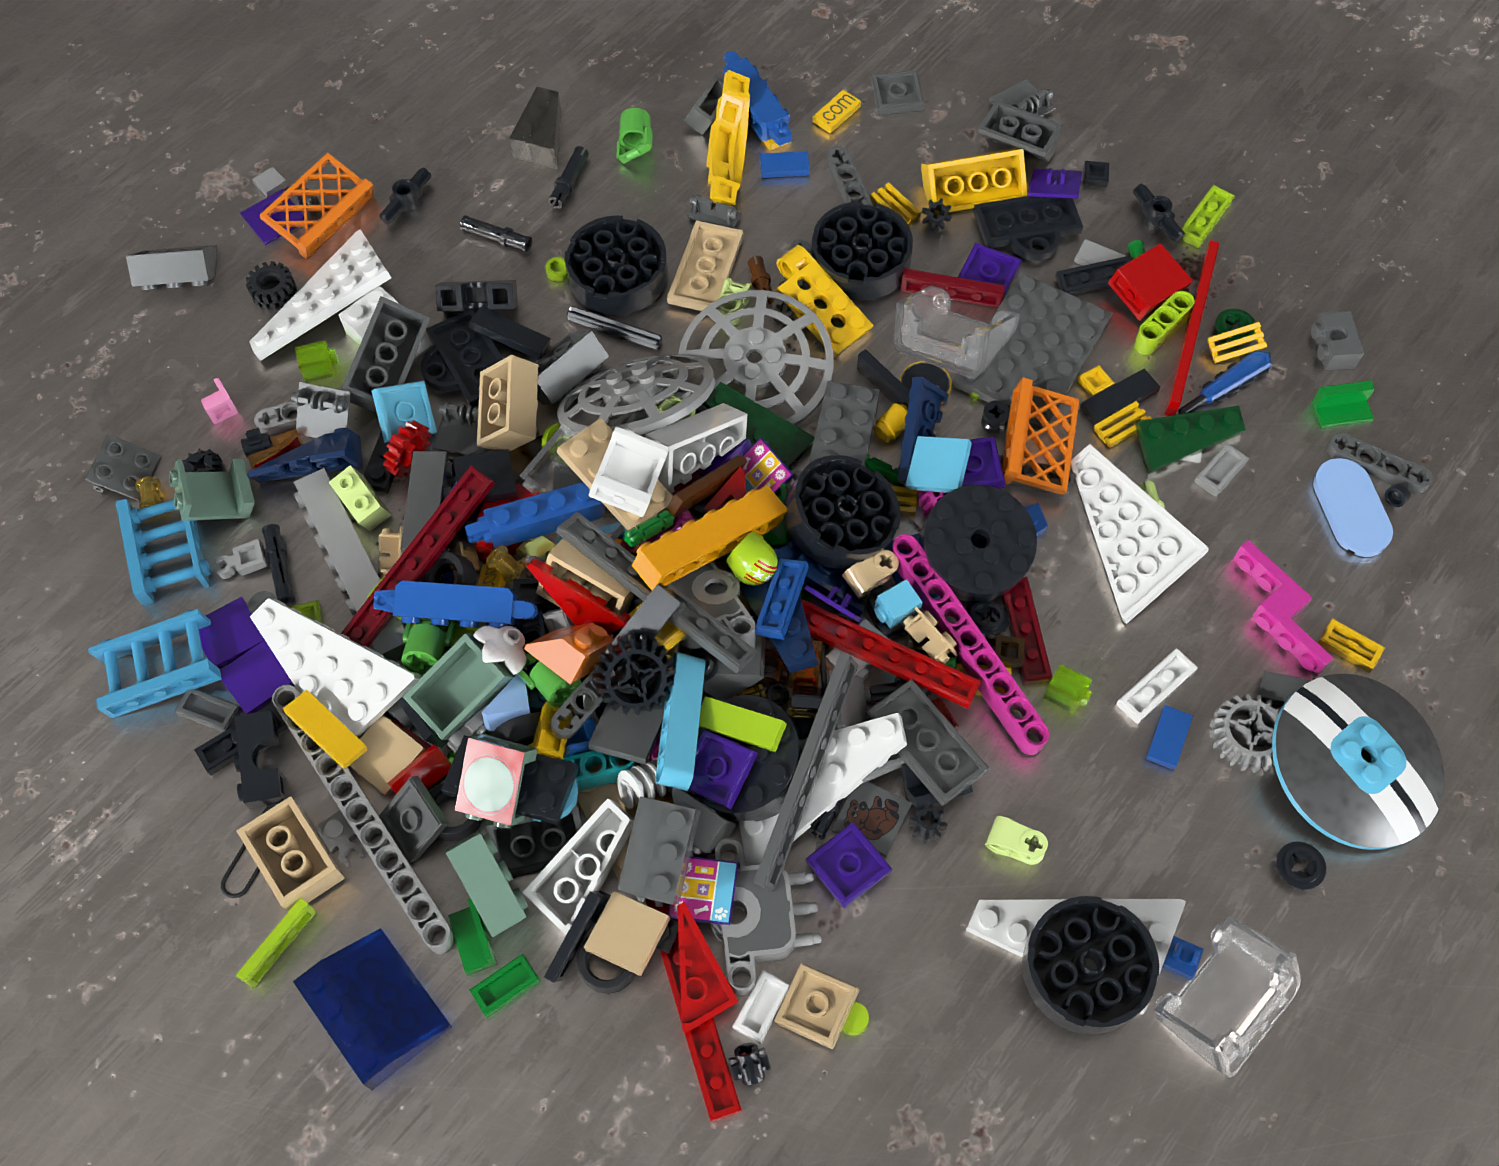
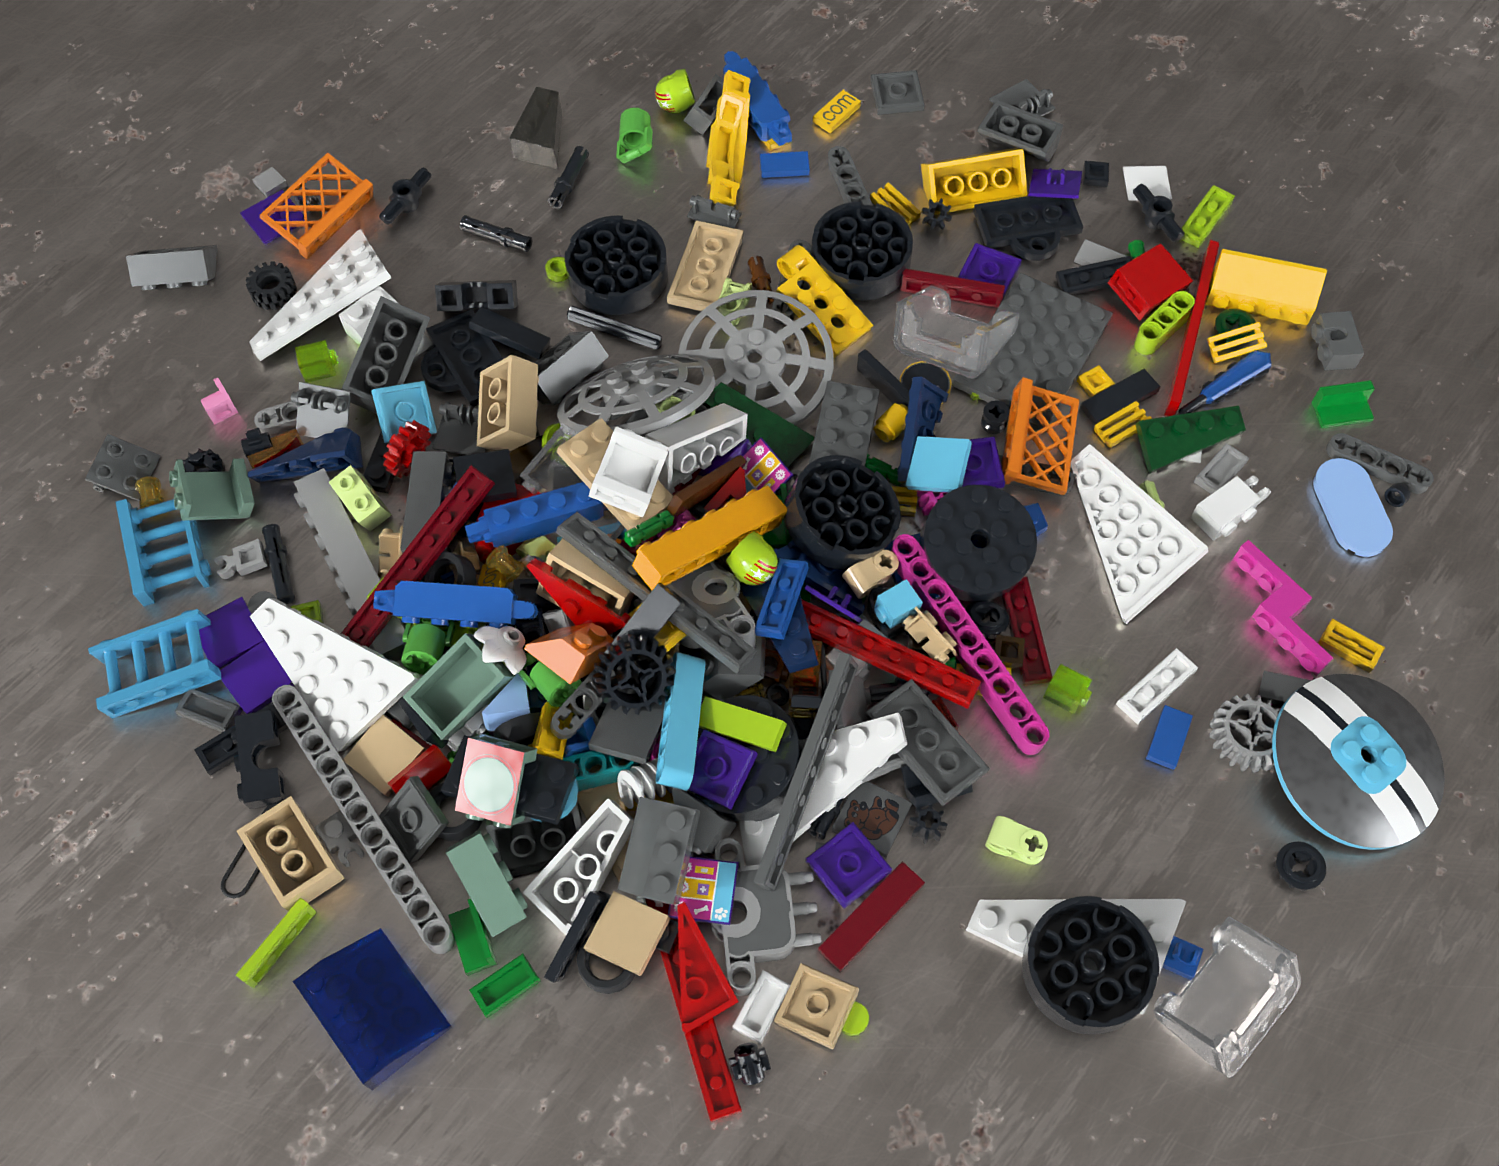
(325, 729): yellow tile -> none
(675, 92): none -> lime helmet
(871, 916): none -> dark red tile
(1152, 176): none -> white sticker
(1228, 506): none -> white hinge
(1265, 286): none -> yellow slope

